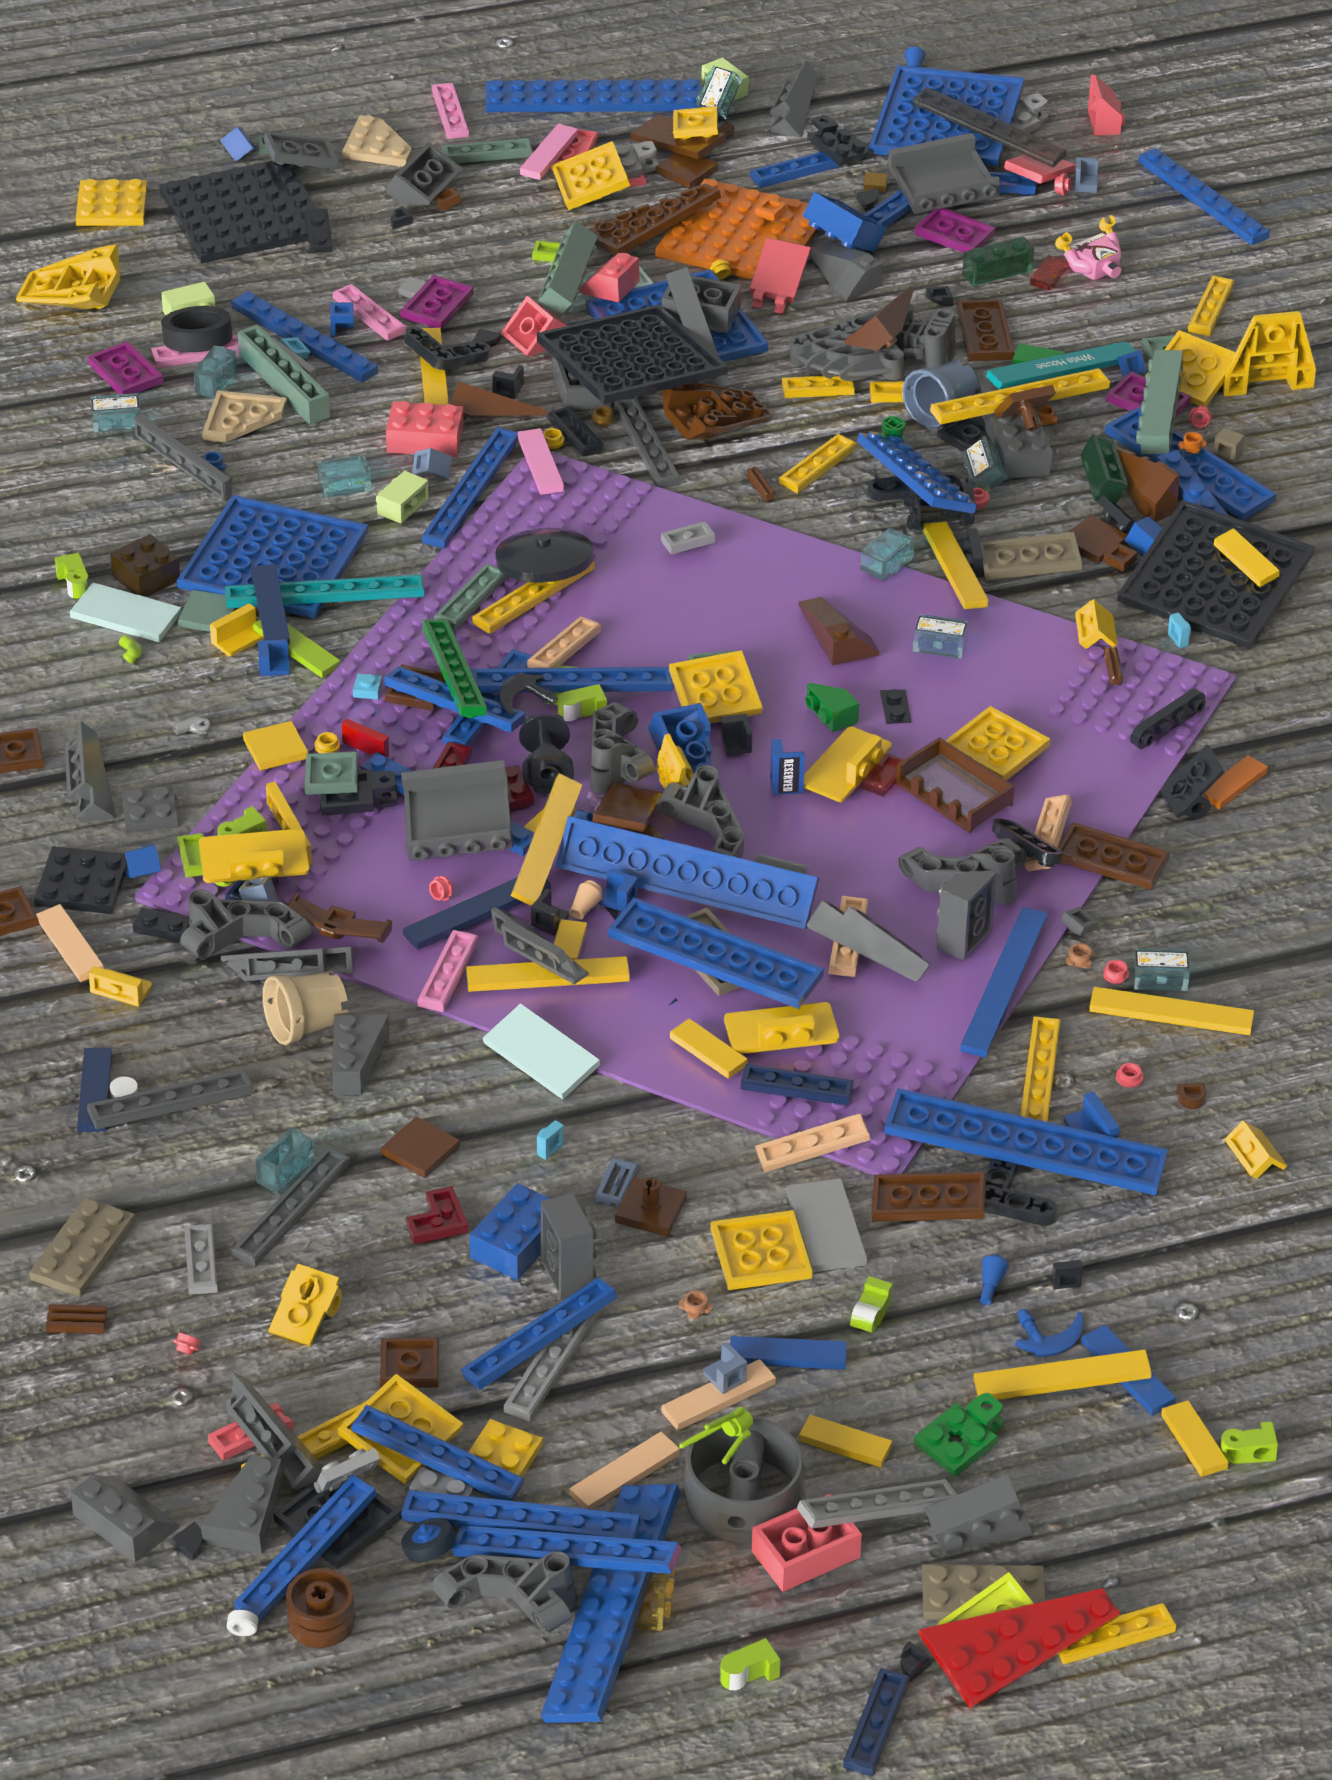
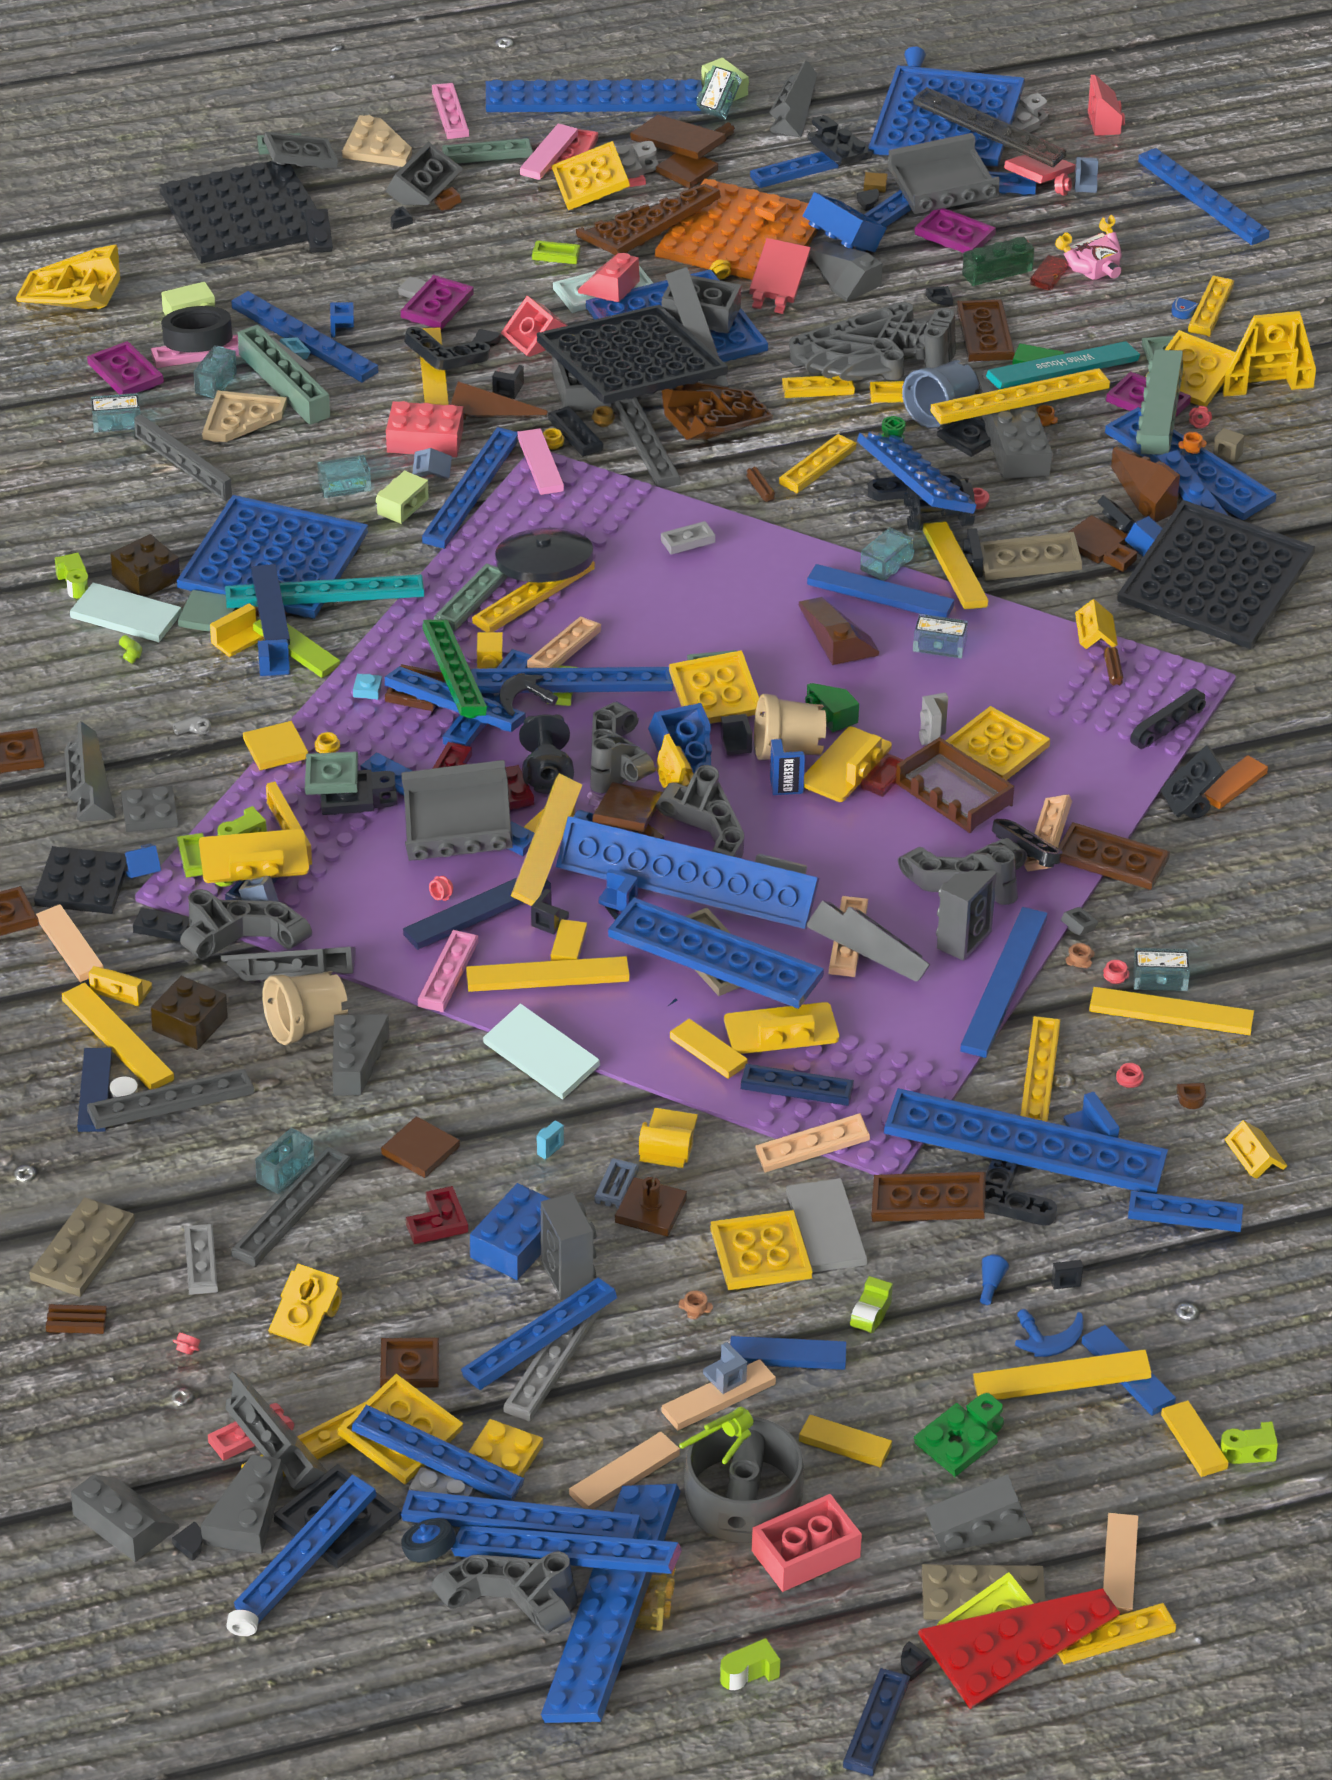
(111, 202): yellow plate -> none
(118, 1036): none -> yellow tile
(189, 1012): none -> dark brown brick
(215, 459): blue plate -> none
(238, 143): panel -> none
(320, 1608): reddish brown wheel -> none
(335, 1473): light grey plate -> none
(339, 921): reddish brown plate -> none
(364, 738): red tile -> none
(370, 312): bright pink tile -> none
(489, 649): none -> yellow brick
(532, 945): dark grey wedge -> none
(568, 270): sand green brick -> none
(581, 702): lime leg -> none
(586, 898): light nougat cone -> none
(667, 1138): none -> yellow piece
(695, 122): yellow plate -> none
(793, 722): none -> tan piece
(874, 1503): light grey tile -> none
(880, 591): none -> blue tile
(883, 326): reddish brown wedge -> none
(895, 706): black plate -> none
(933, 717): none -> light grey bracket
(984, 465): clear light blue brick -> none
(1027, 404): reddish brown tile -> none
(1103, 468): clear green brick -> none
(1120, 1560): none -> light nougat tile
(1132, 362): blue plate -> none
(1179, 630): medium azure plate -> none
(1183, 308): none -> blue tile
(1185, 1211): none -> blue plate
(1246, 557): yellow tile -> none

